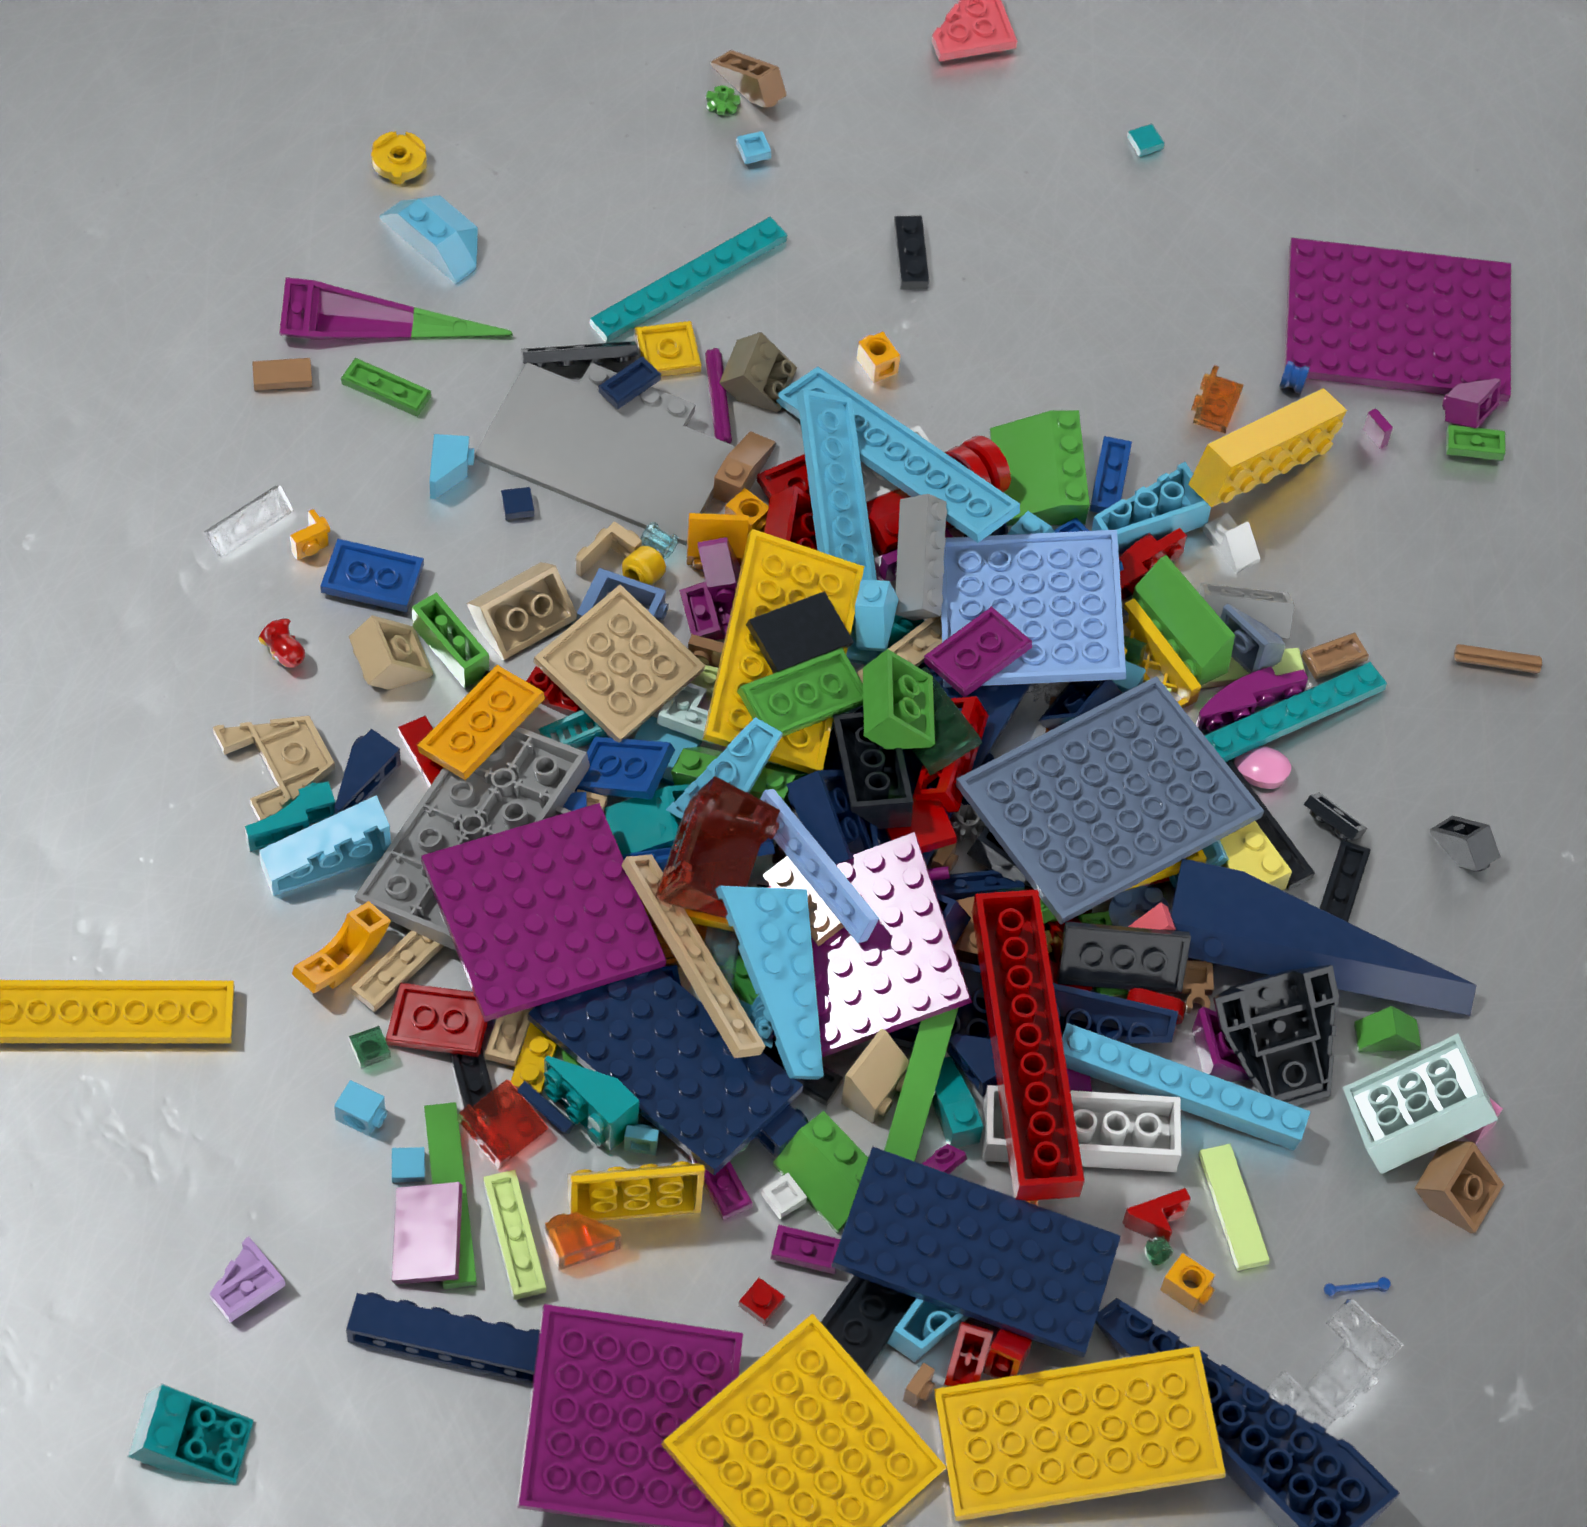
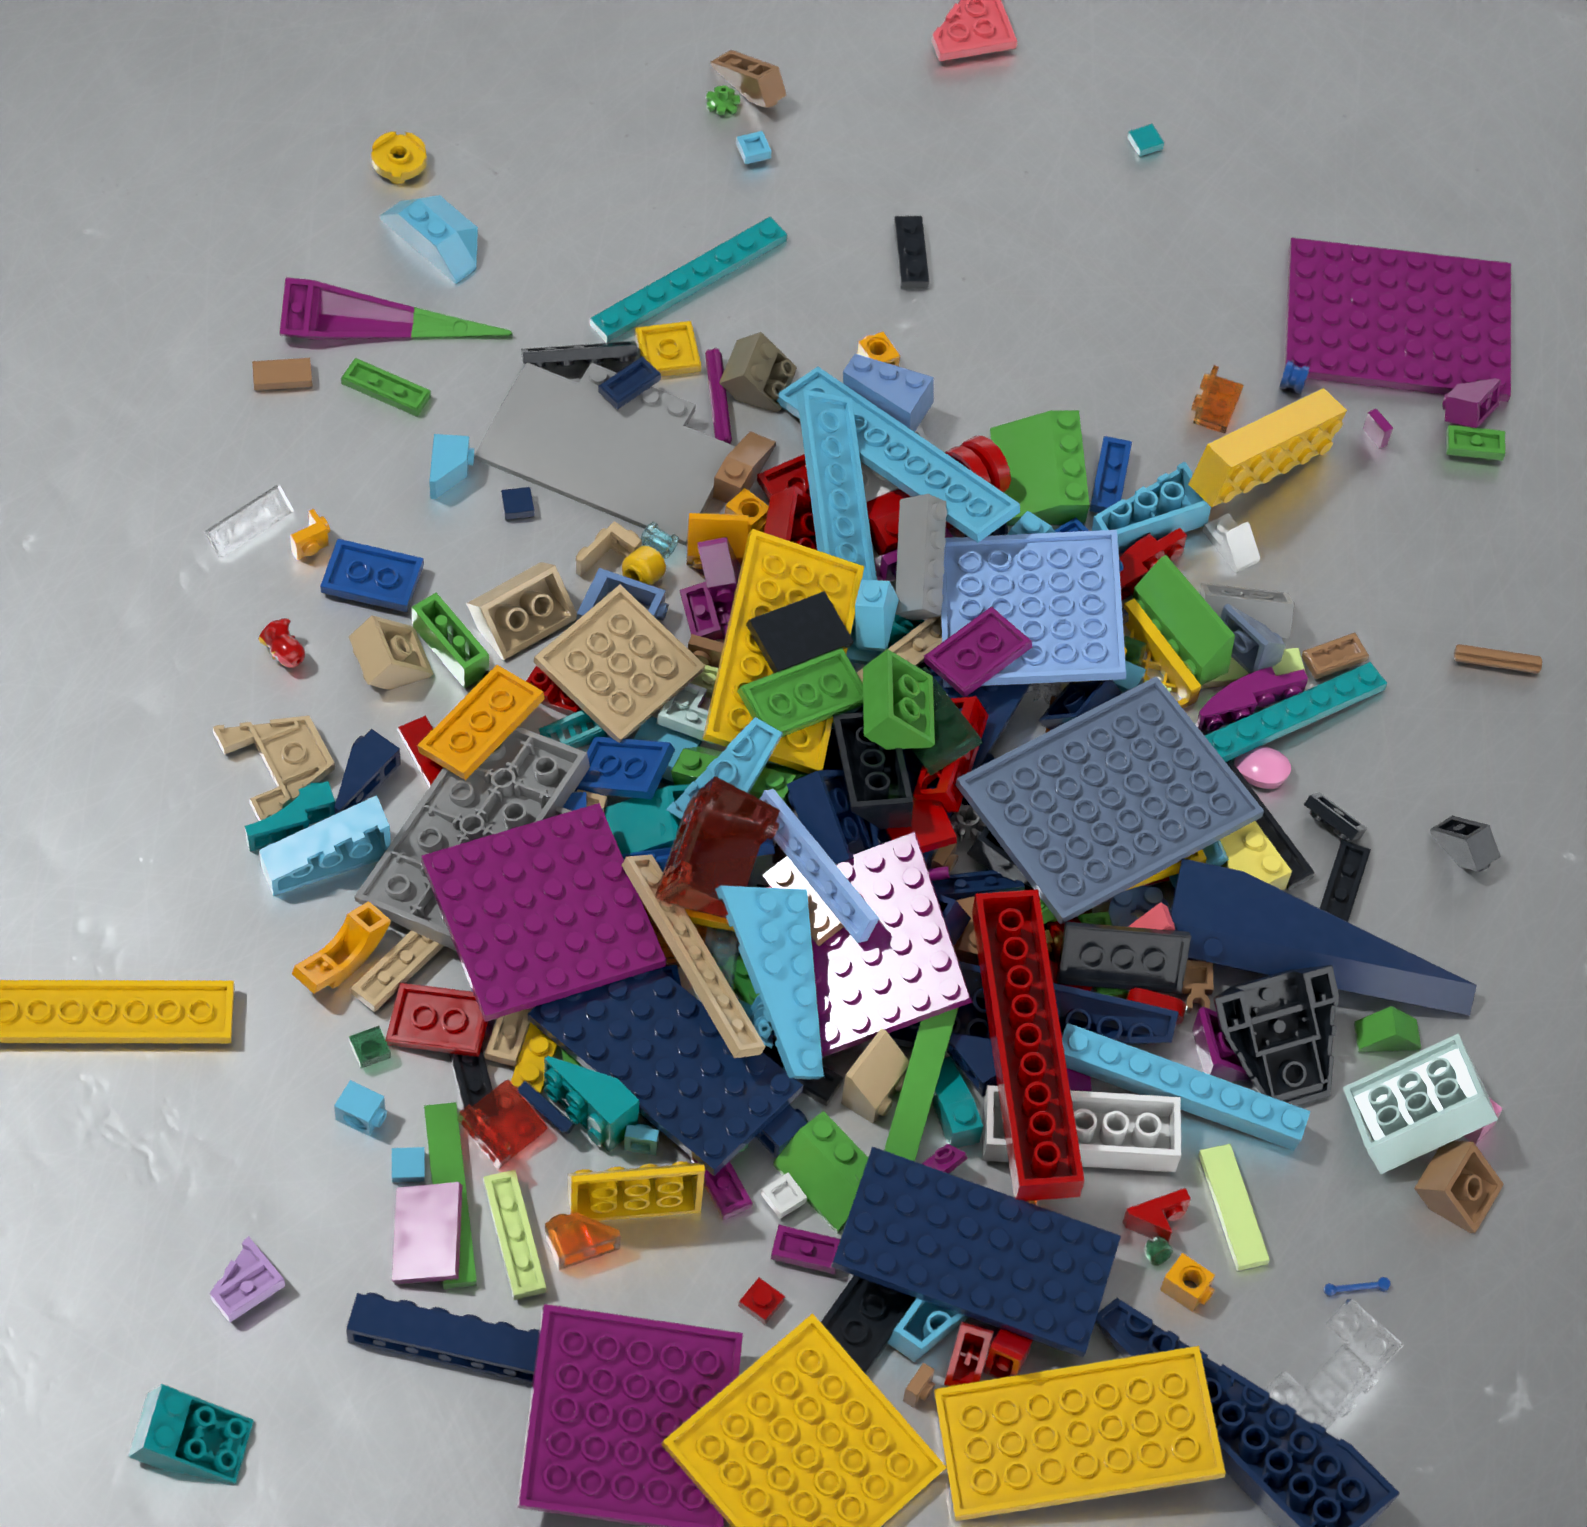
(891, 388): none -> medium blue wedge

